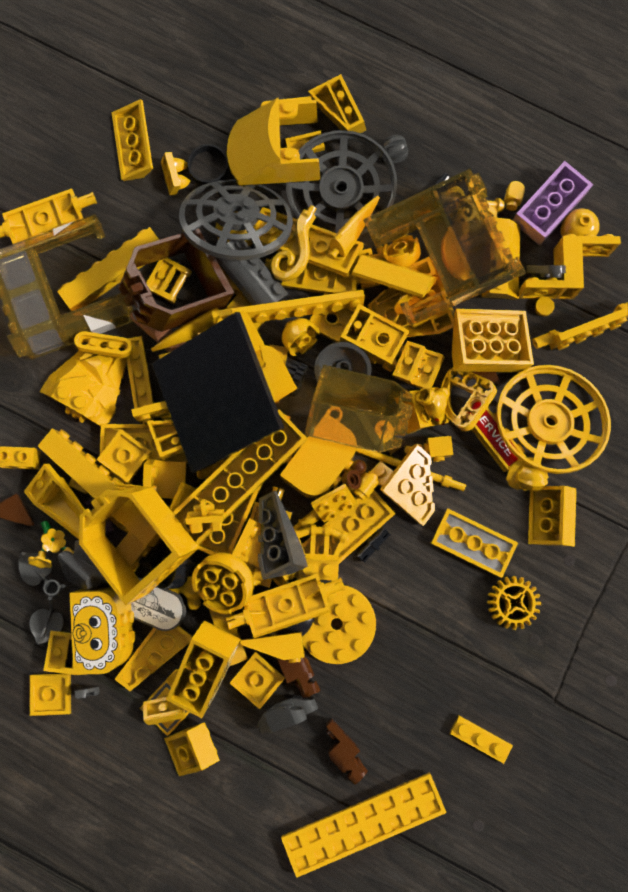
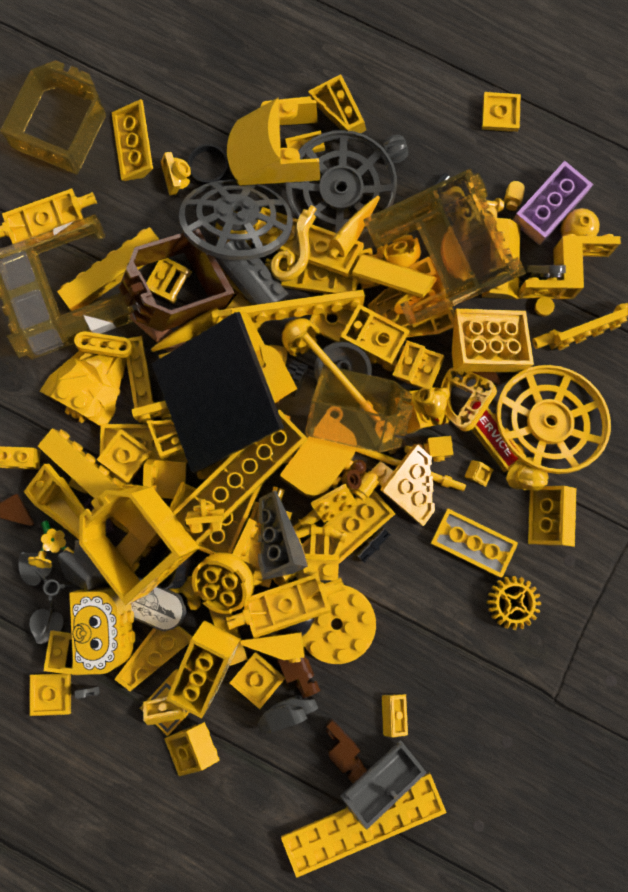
(41, 80): none -> clear yellow container
(181, 169): none -> yellow tile
(364, 404): none -> yellow bar
(382, 785): none -> dark grey container
(394, 715): none -> yellow slope
(478, 472): none -> yellow slope
(481, 739): yellow plate -> none
(501, 111): none -> yellow plate

